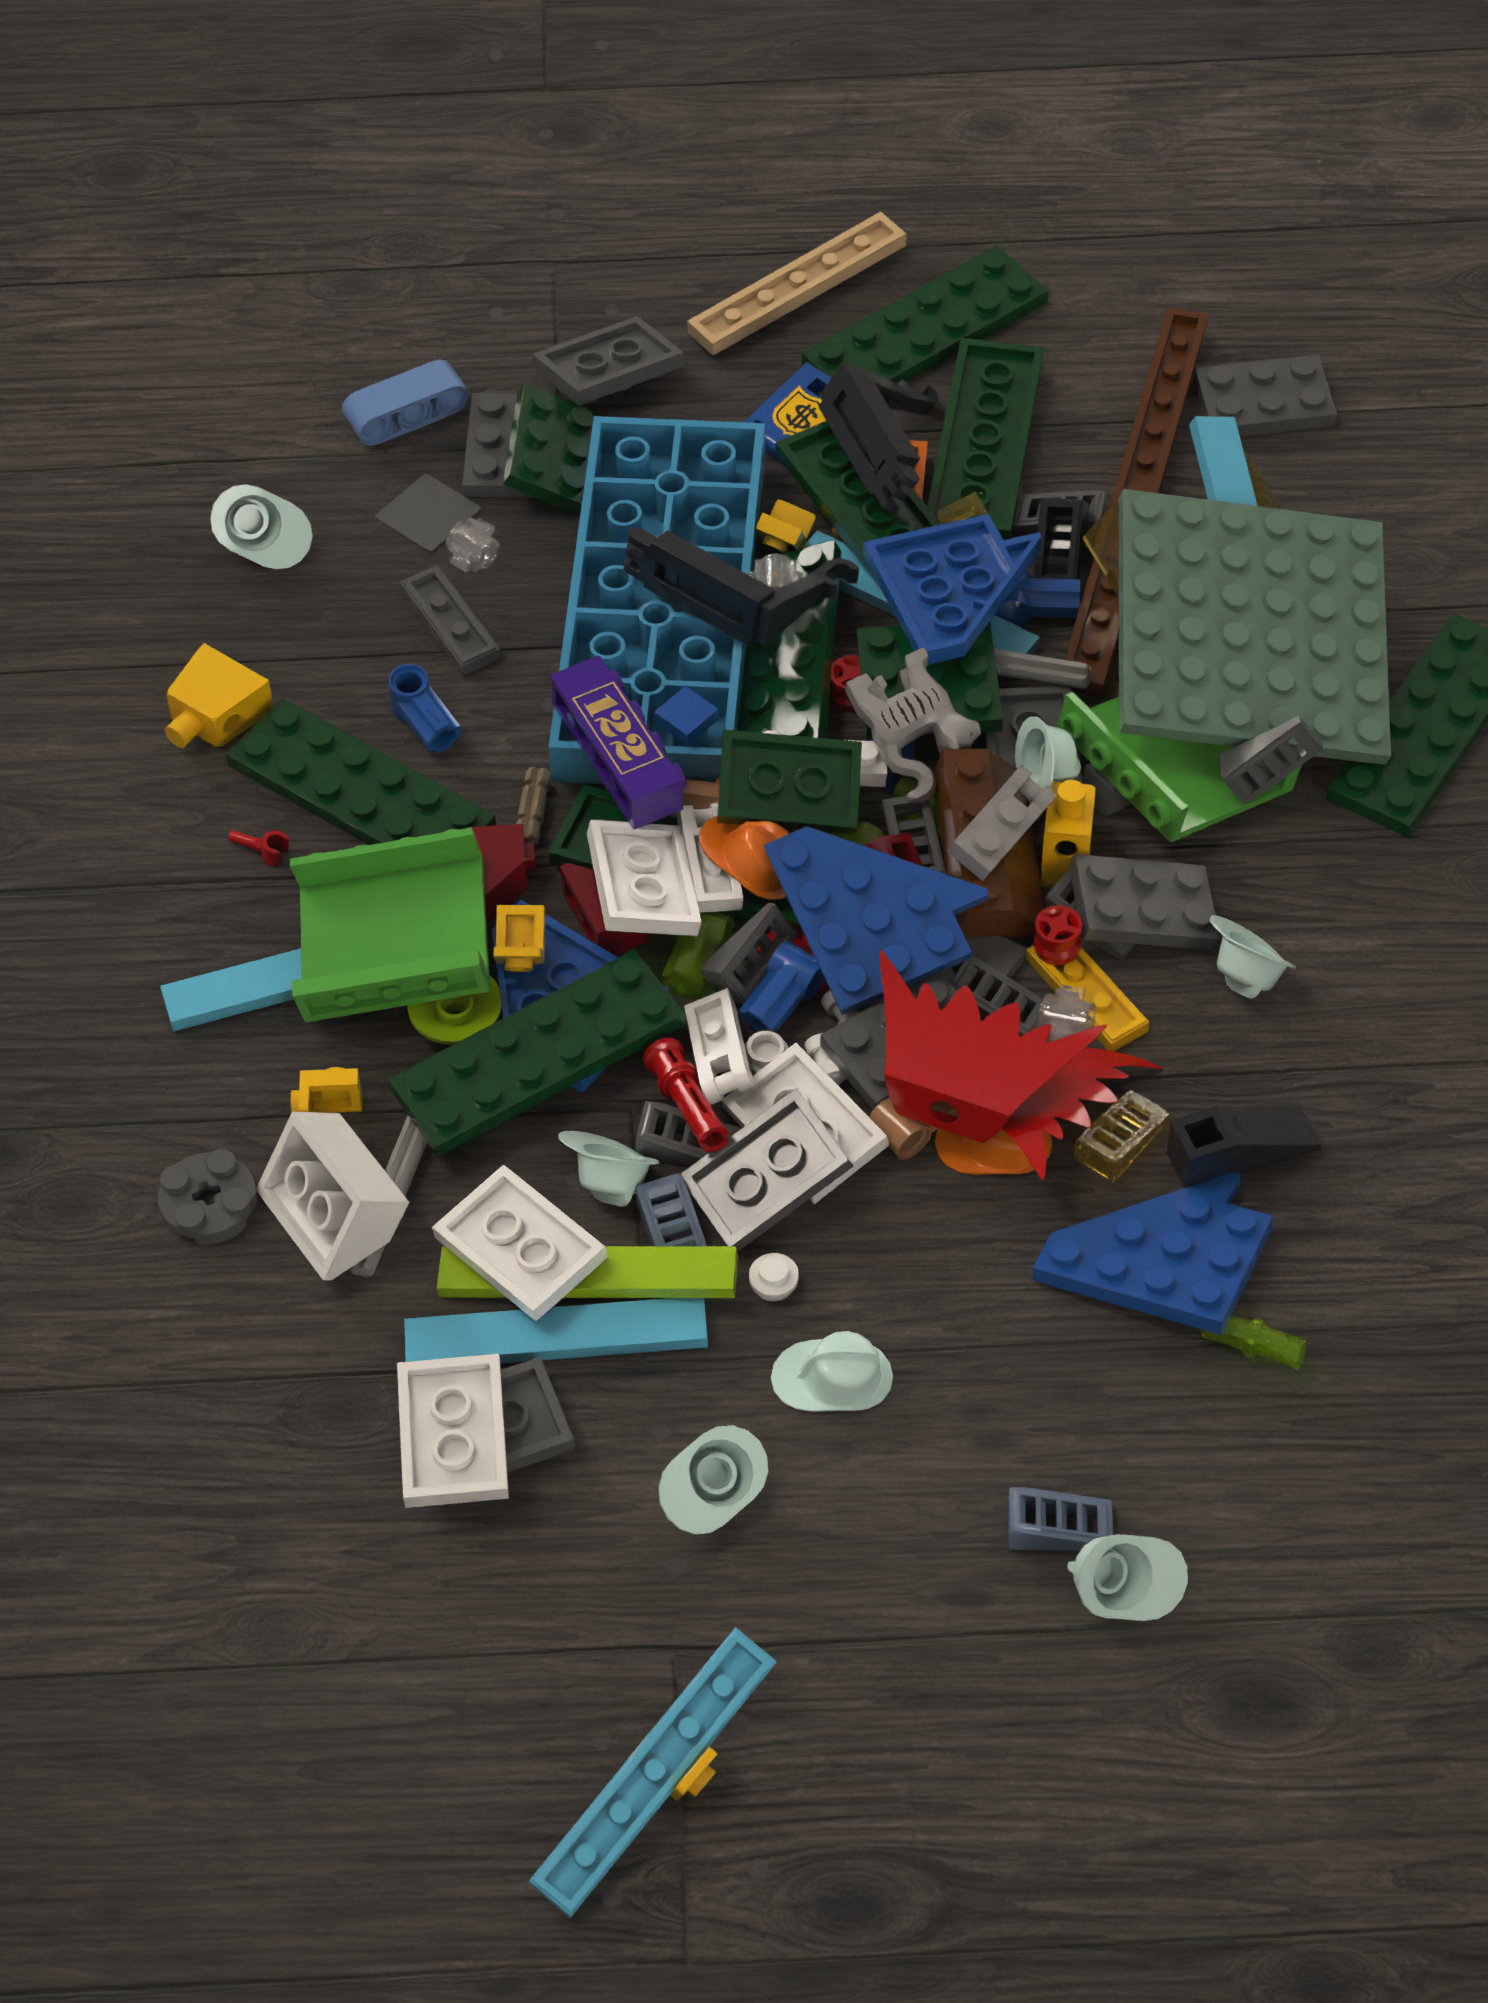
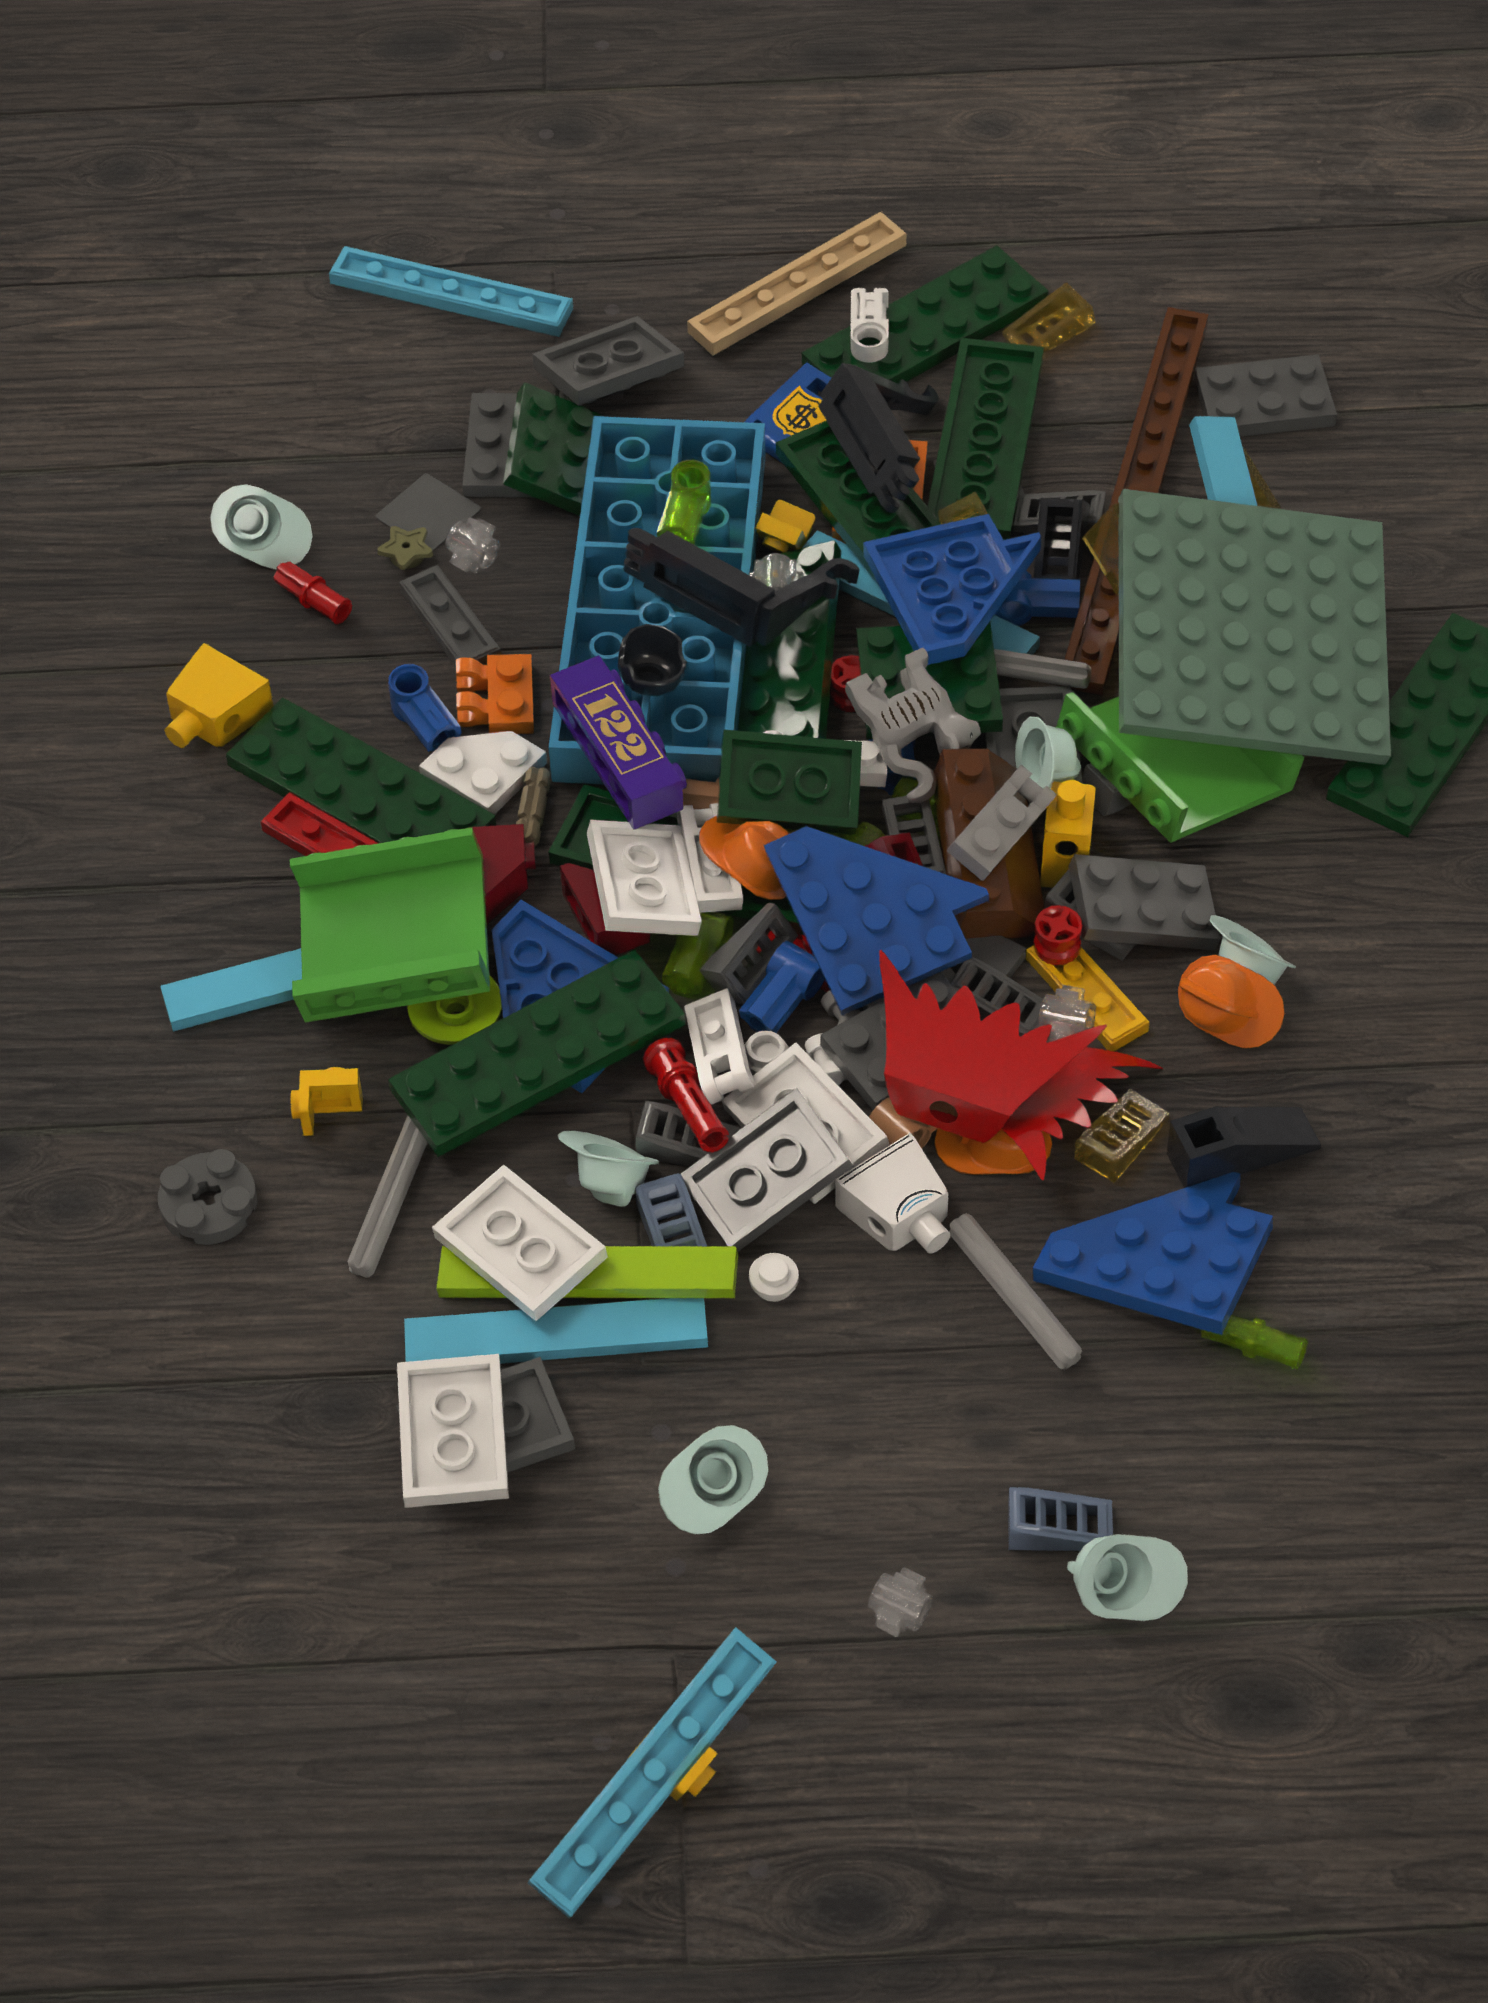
(270, 840): red hand -> none
(309, 828): none -> red tile
(313, 592): none -> red axle
(330, 1193): white slope -> none
(405, 402): medium blue beam -> none
(406, 557): none -> olive plate
(451, 291): none -> medium azure tile
(484, 766): none -> white plate
(509, 693): none -> orange plate
(520, 937): yellow bracket -> none
(651, 660): none -> black hair
(686, 715): blue tile -> none
(687, 500): none -> clear neon green piece
(832, 1374): light aqua piece -> none
(869, 320): none -> white piece
(896, 1197): none -> white torso
(900, 1602): none -> clear gear
(1015, 1291): none -> light grey axle
(1053, 306): none -> clear yellow slope
(1230, 1001): none -> orange piece
(1250, 779): dark grey slope -> none

